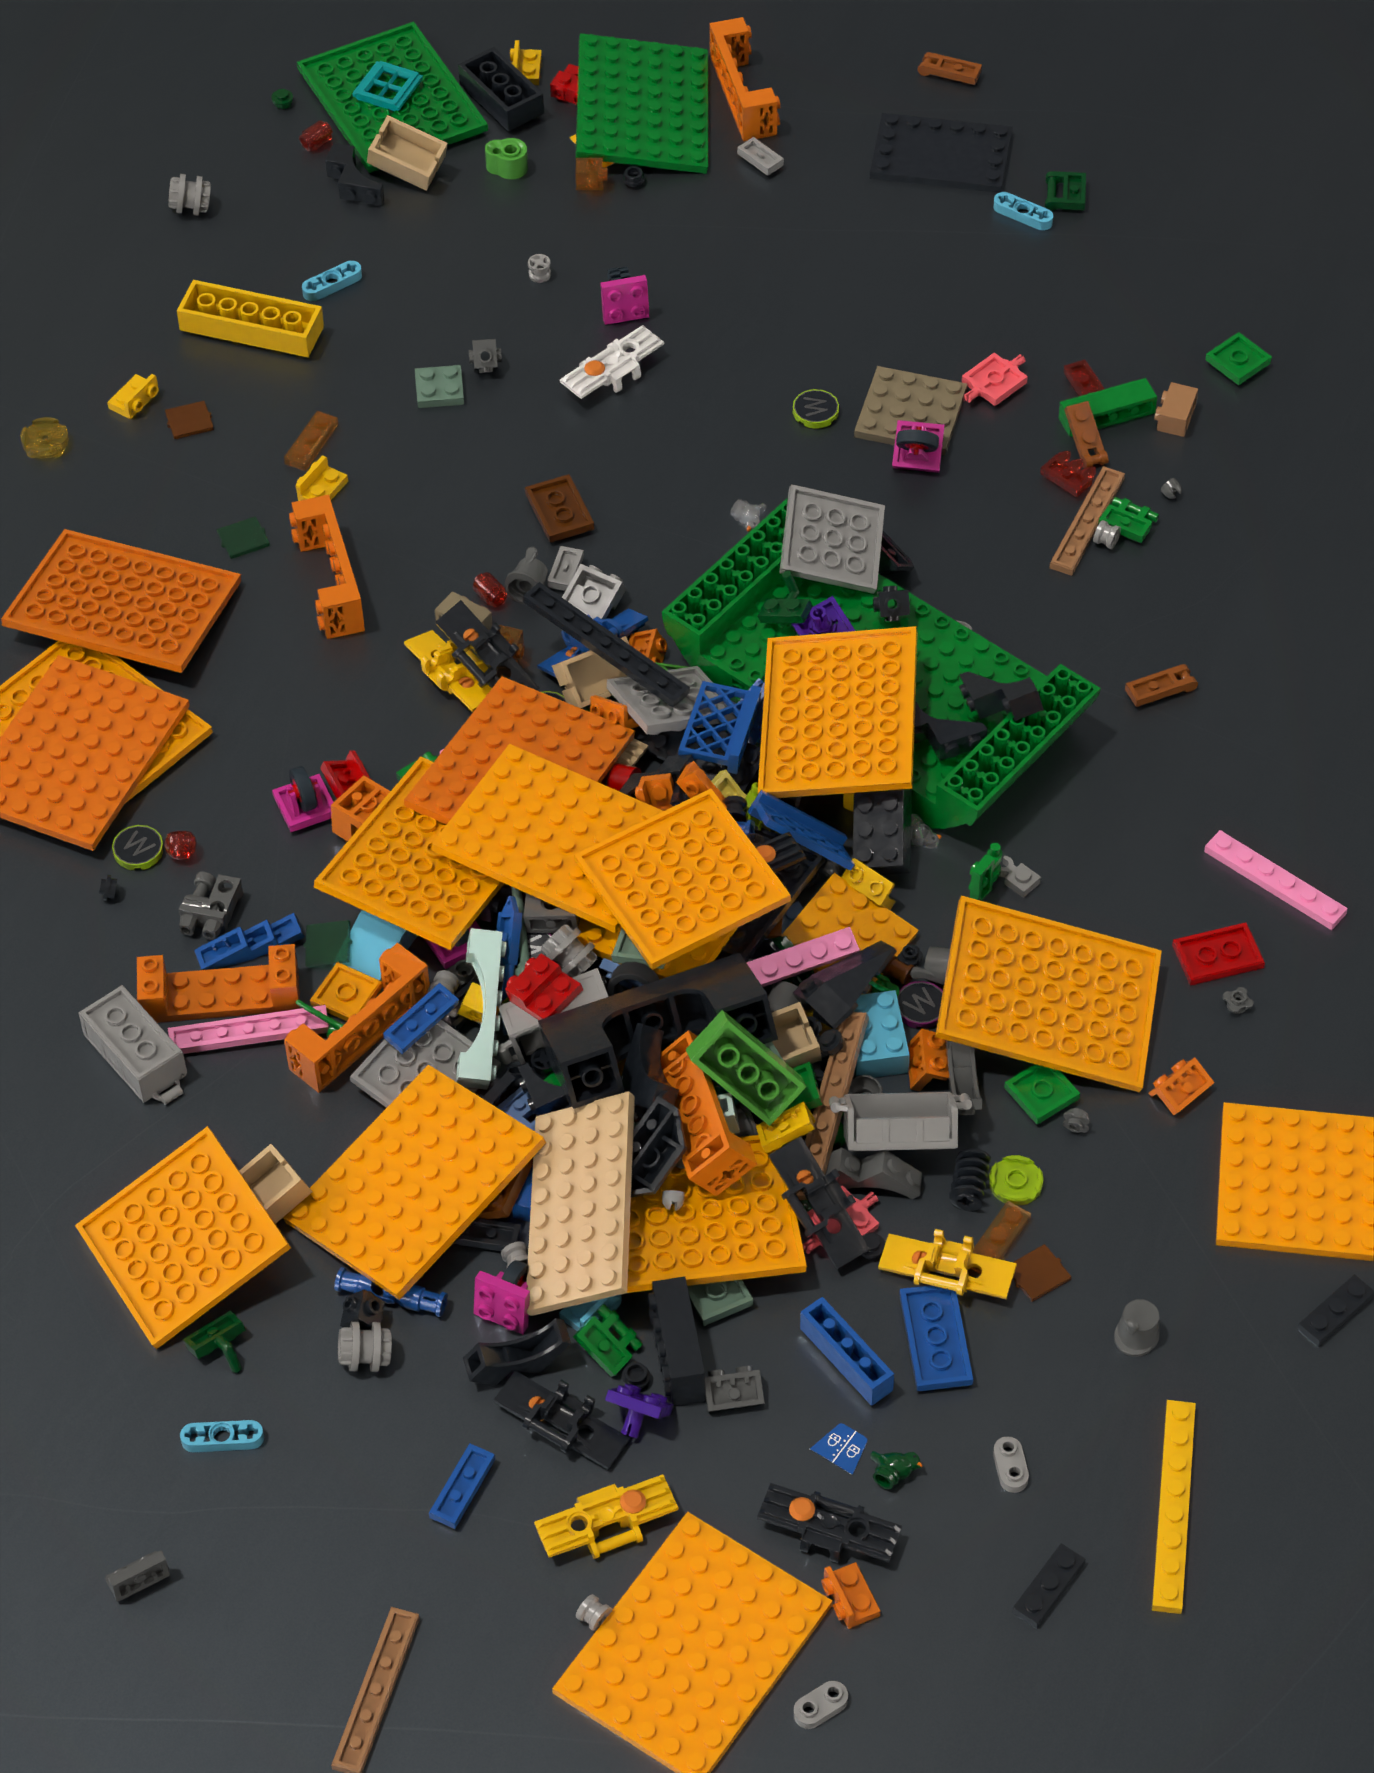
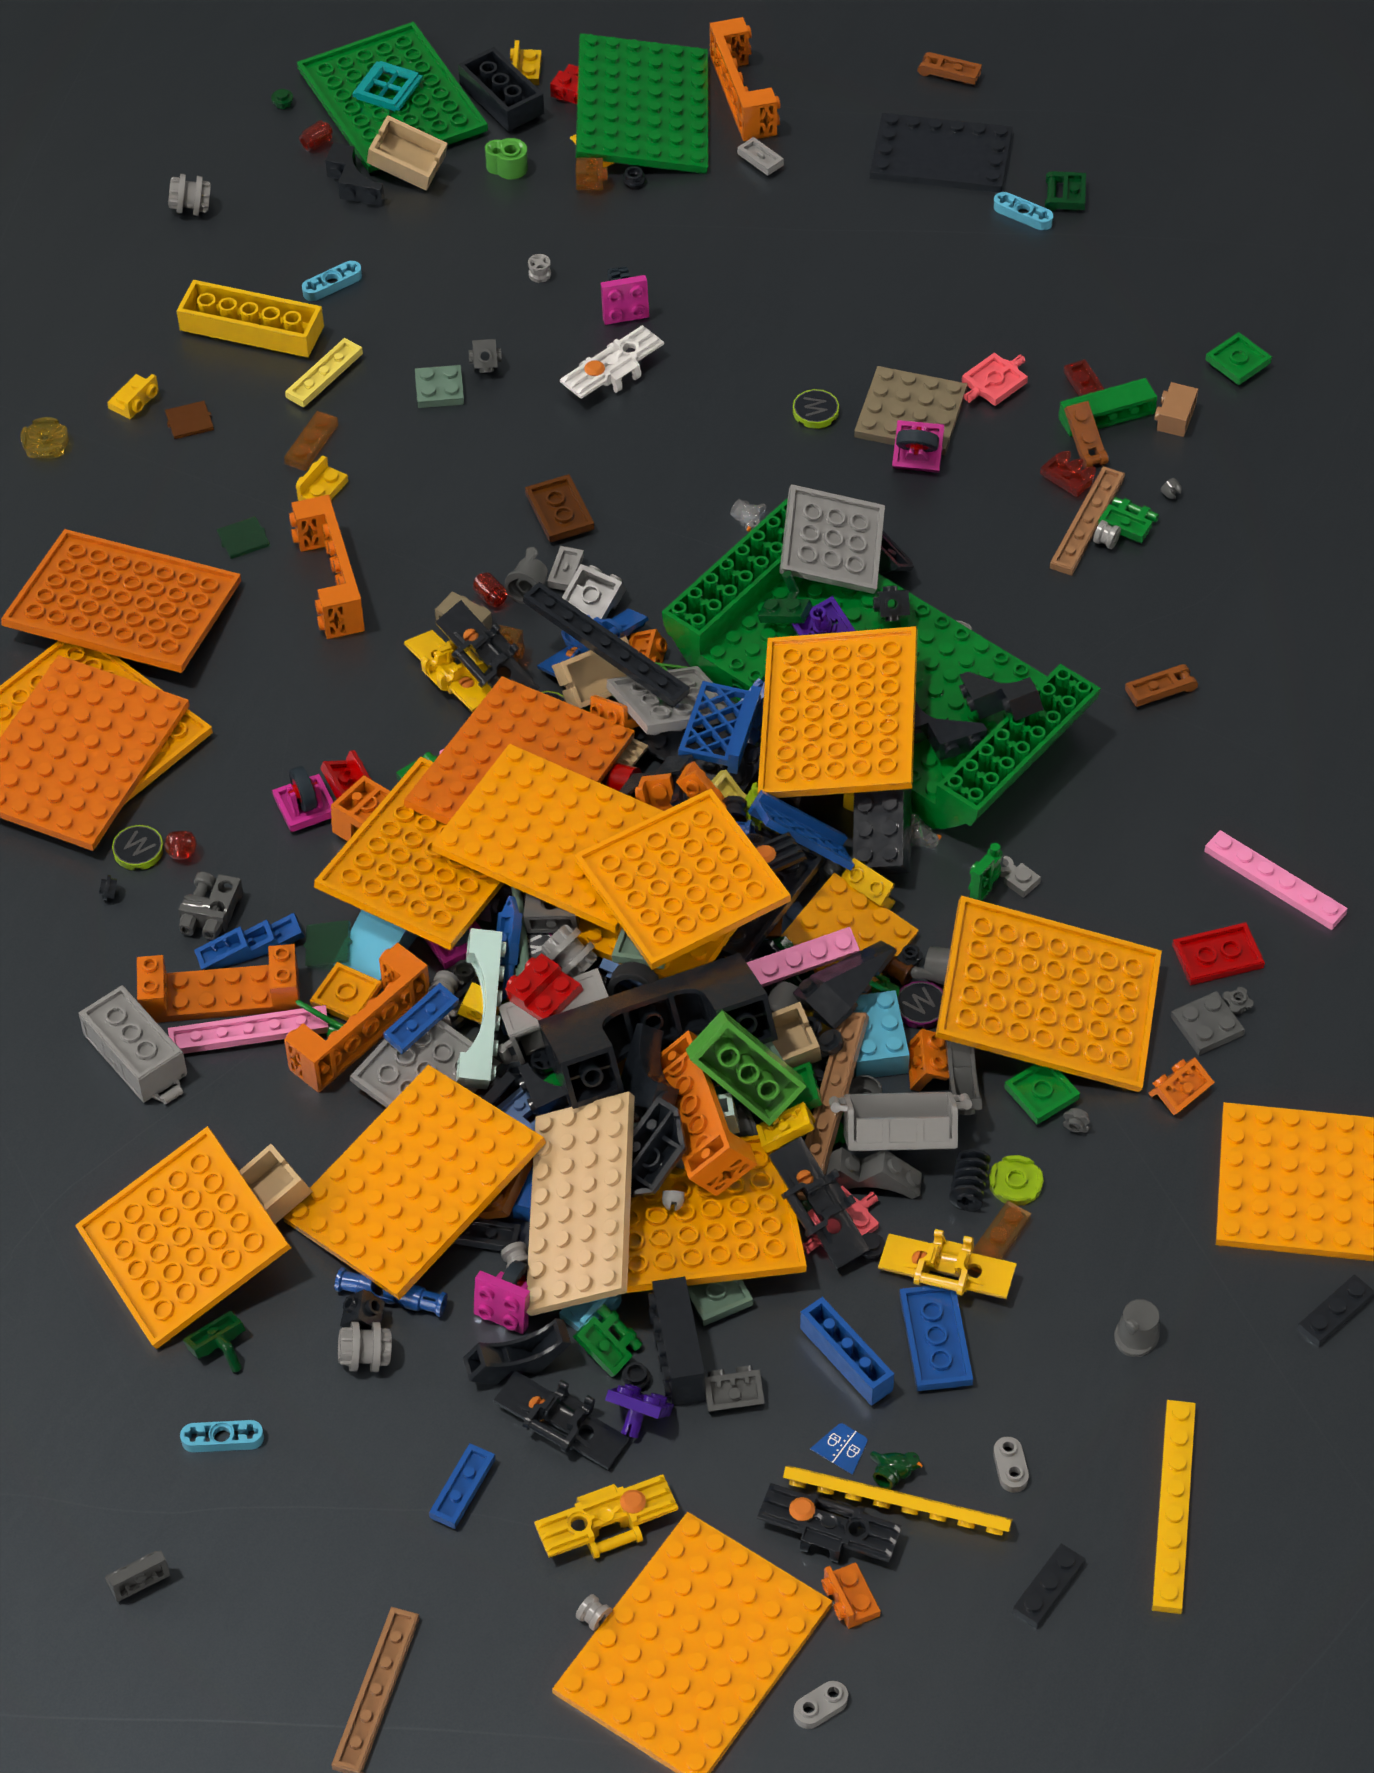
(324, 372): none -> light yellow plate
(910, 1503): none -> yellow plate
(1039, 1273): reddish brown piece -> none
(1207, 1023): none -> dark grey plate

